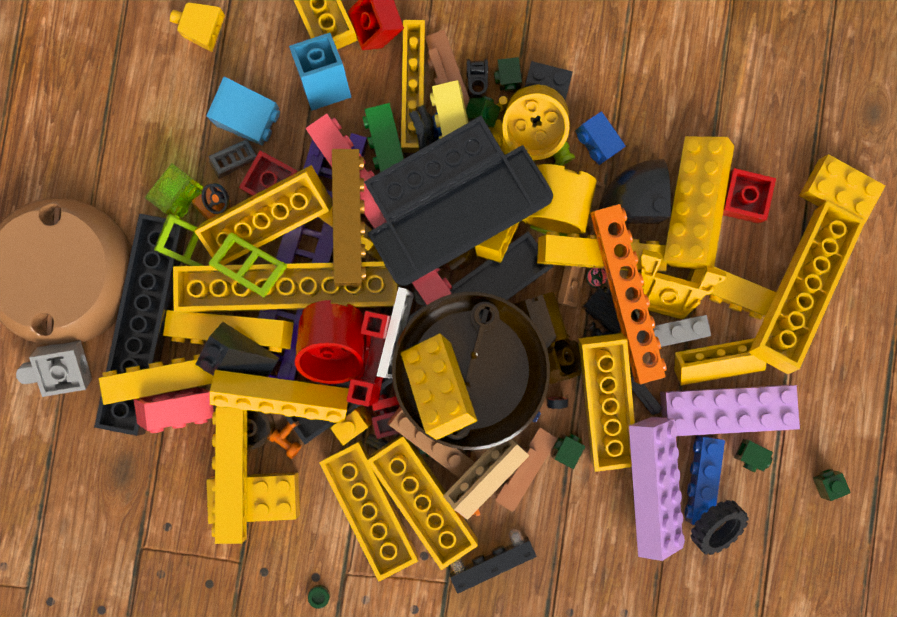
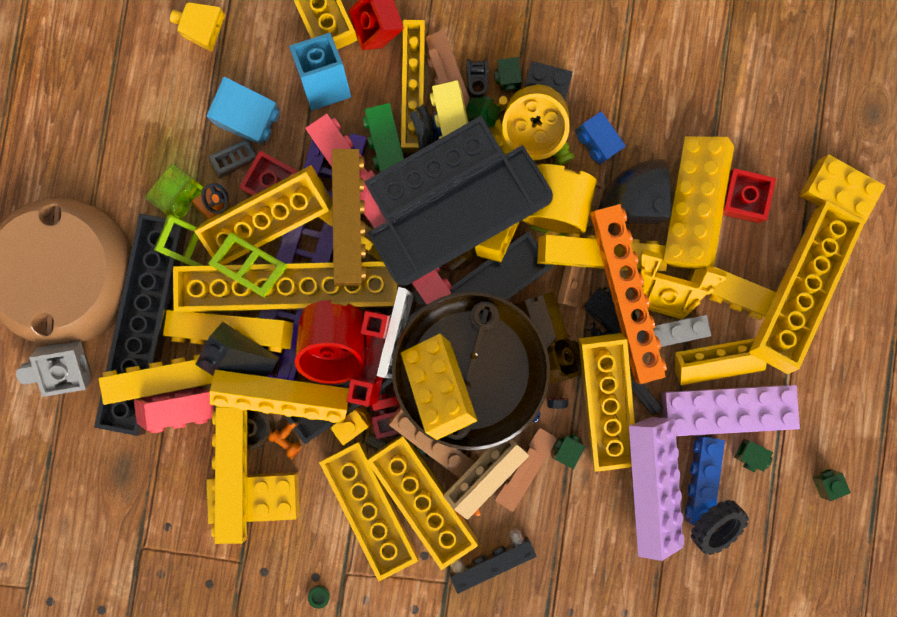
(596, 277): tile -> none

